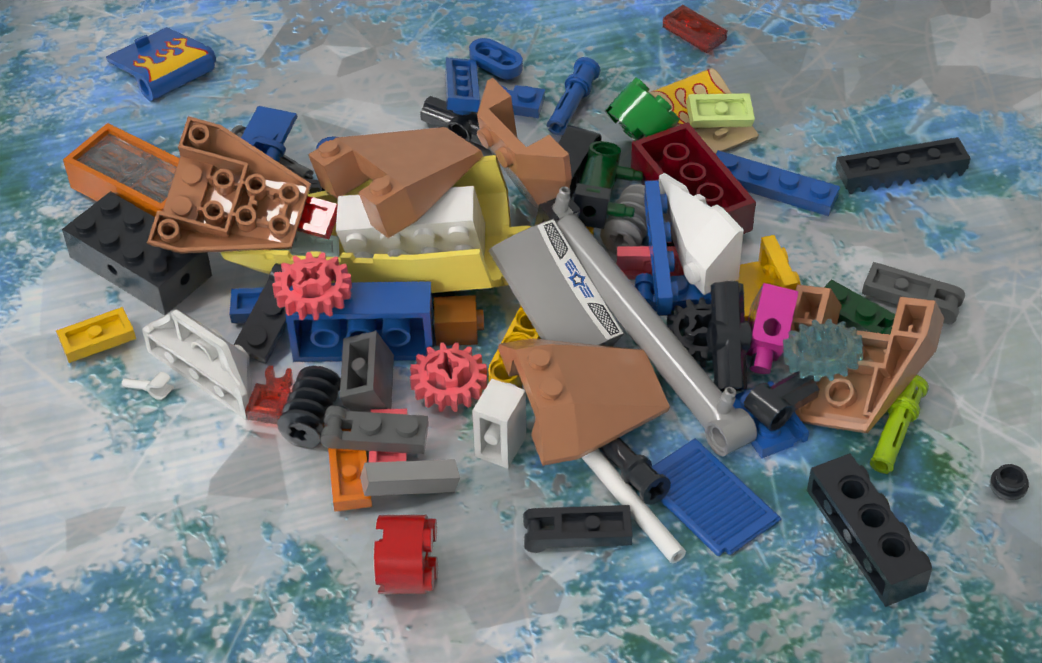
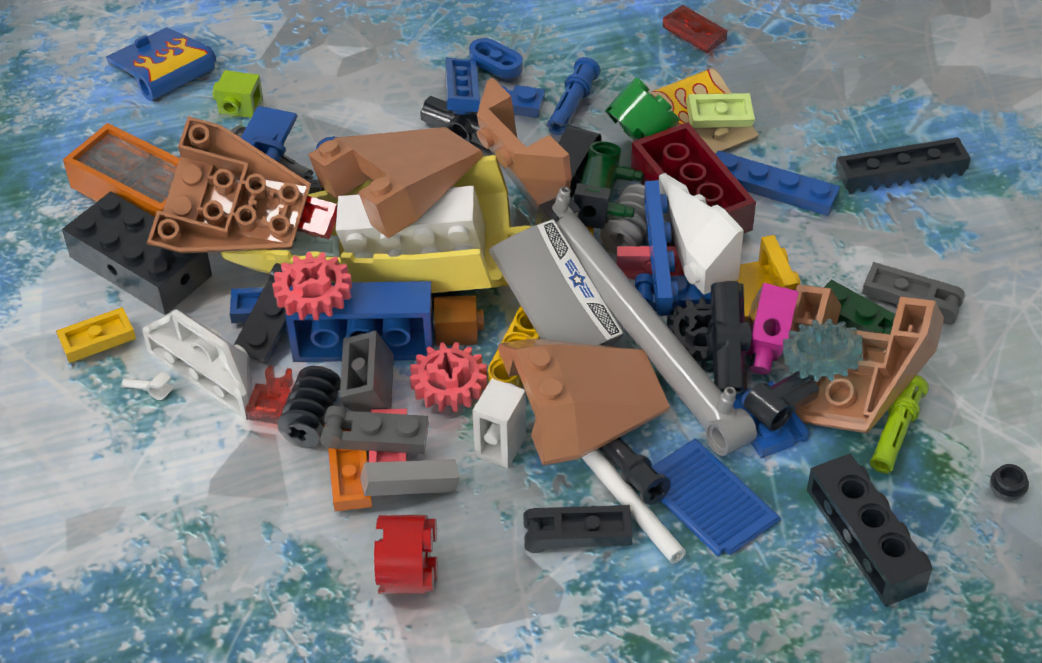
(238, 93): none -> lime brick

